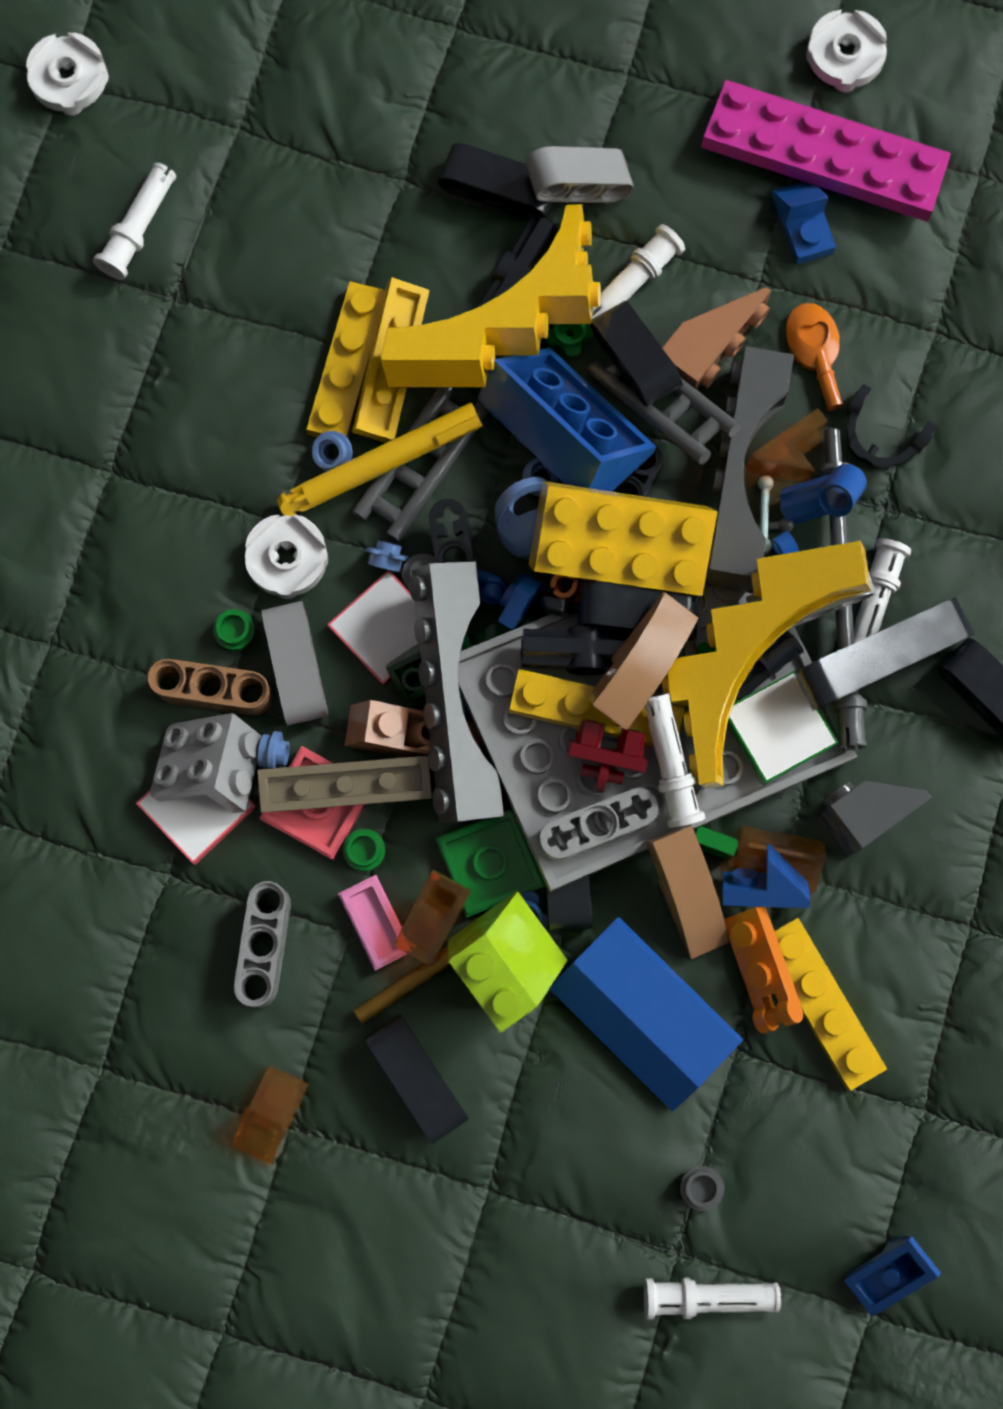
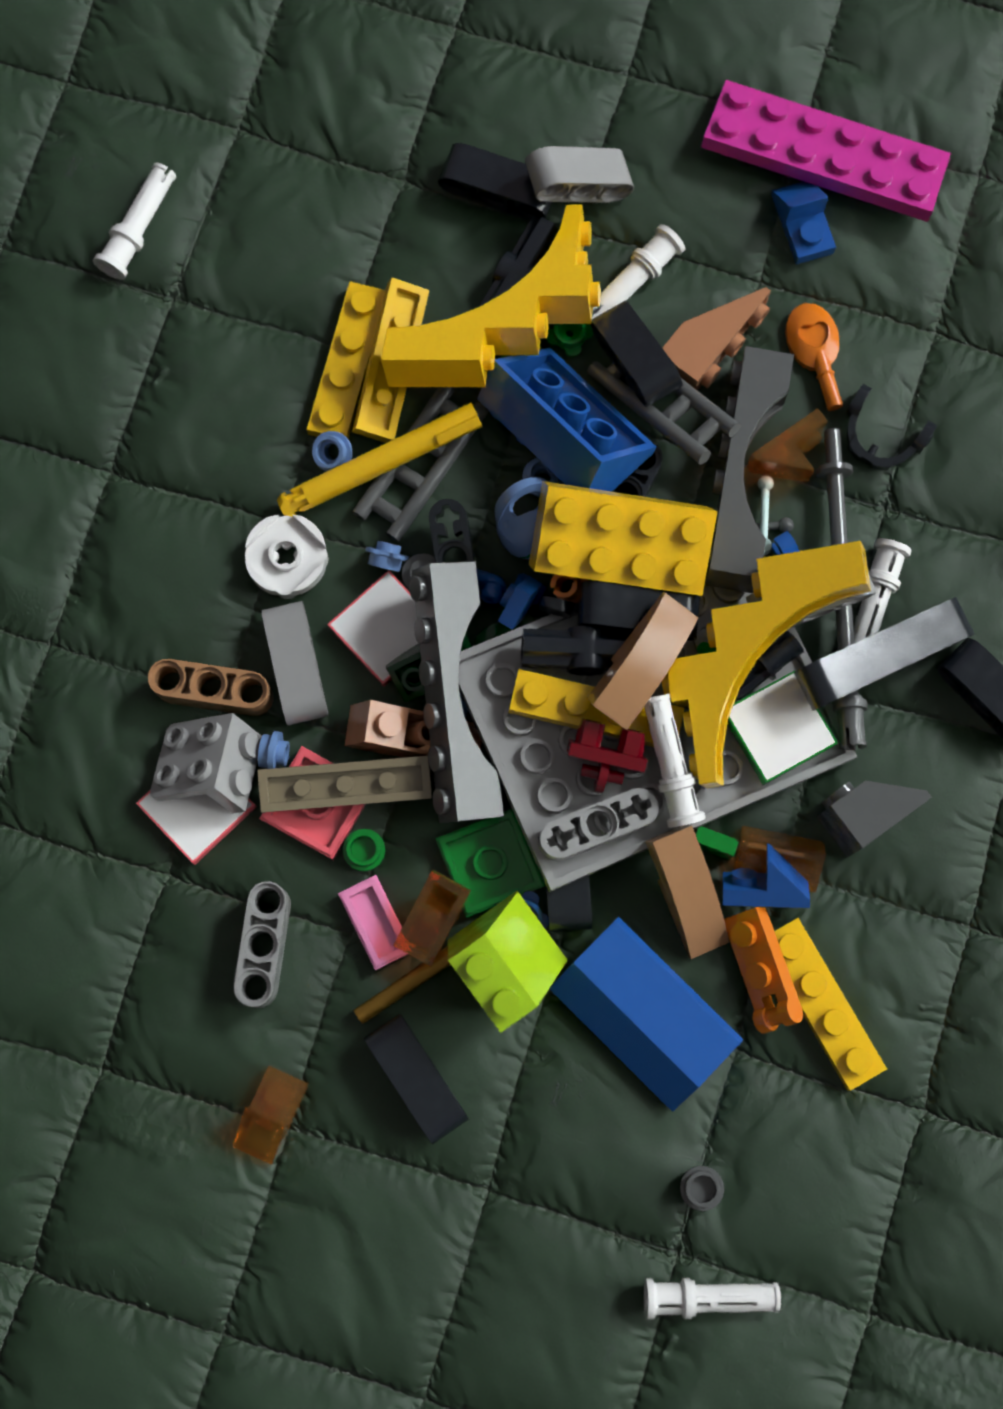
(73, 92): white plate -> none
(234, 630): green plate -> none
(823, 495): blue piece -> none
(844, 70): white plate -> none
(891, 1274): blue slope -> none

